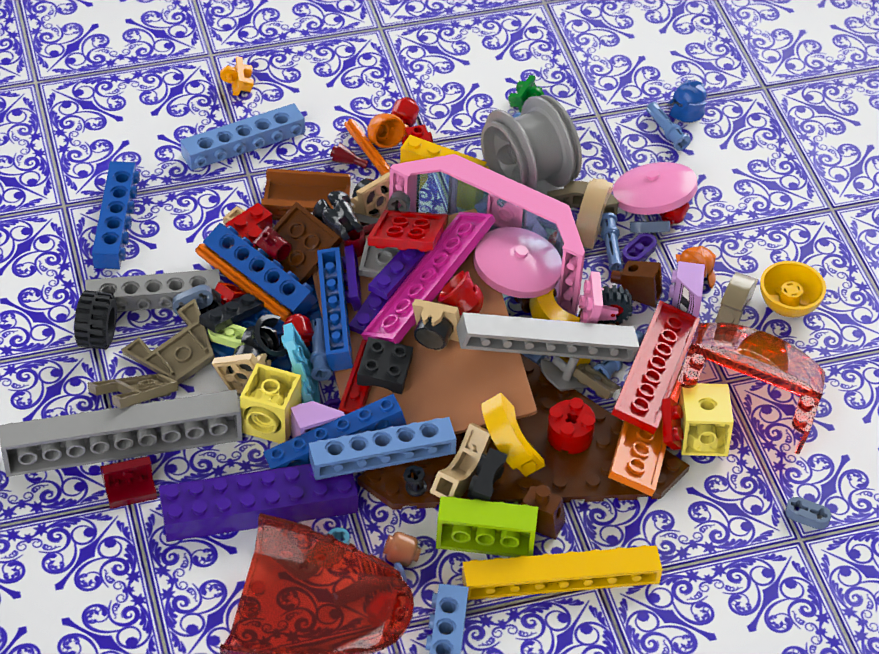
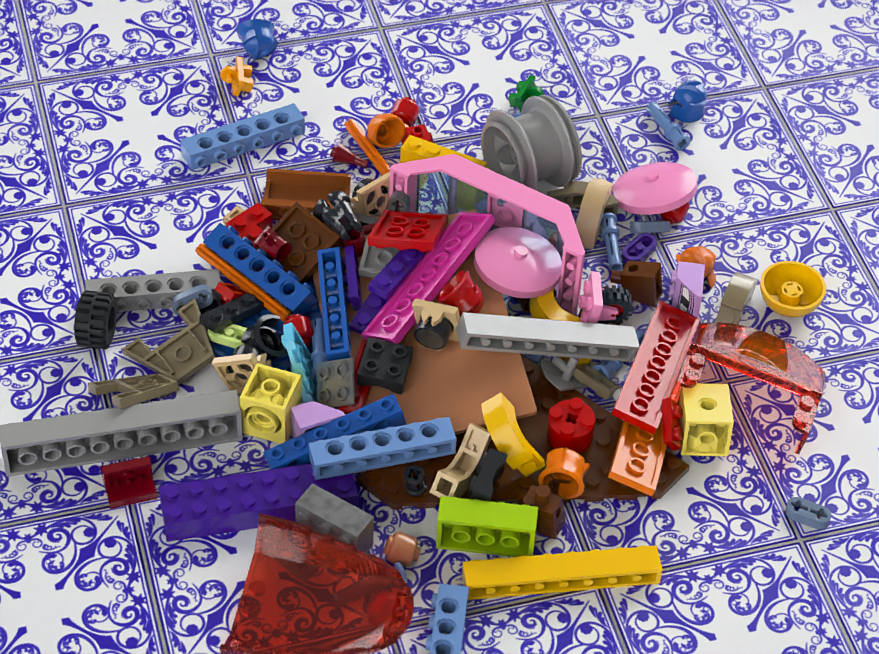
(115, 215): blue brick -> none
(257, 37): none -> blue helmet
(335, 383): none -> flat silver hinge
(336, 517): none -> flat silver brick
(567, 466): none -> orange helmet

